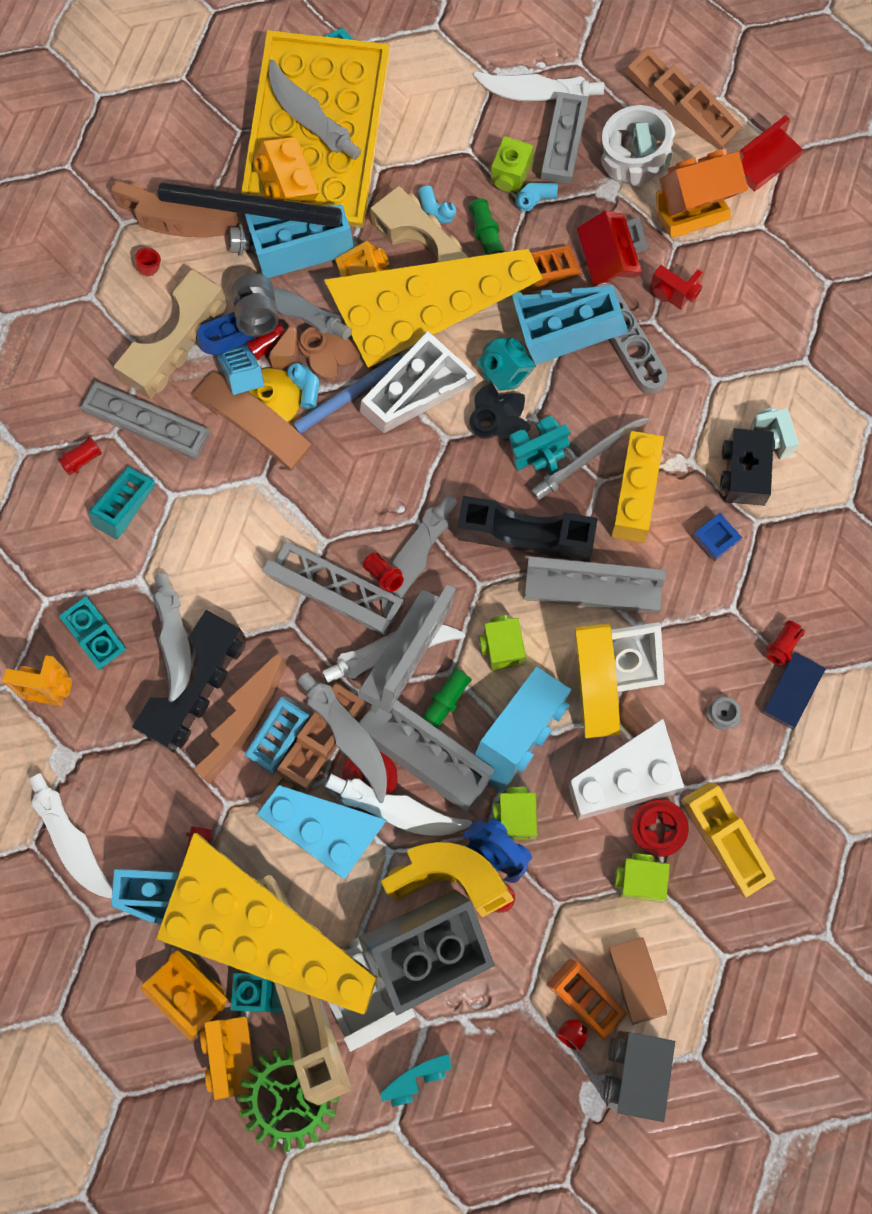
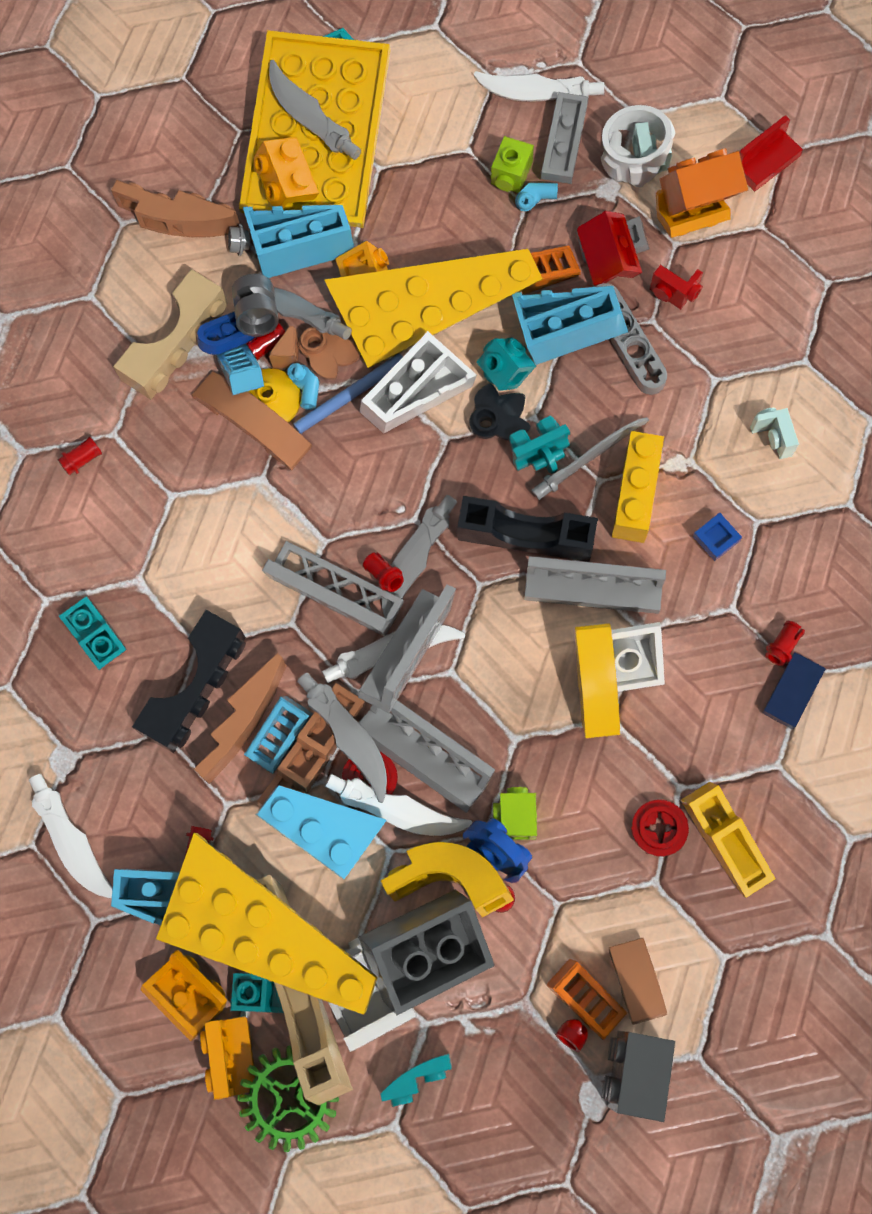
(44, 687): light orange bracket -> none
(111, 520): teal slope -> none
(144, 259): red hinge -> none
(145, 420): light grey tile -> none
(172, 637): light grey sword -> none
(250, 204): black axle -> none
(402, 220): tan arch -> none
(443, 212): medium azure arm -> none
(445, 699): green pin -> none
(486, 228): green pin -> none
(503, 643): lime brick -> none
(522, 726): medium azure wedge -> none
(629, 776): white wedge -> none
(642, 879): lime brick -> none
(680, 98): nougat slope -> none
(730, 706): light grey plate -> none
(756, 451): black brick -> none

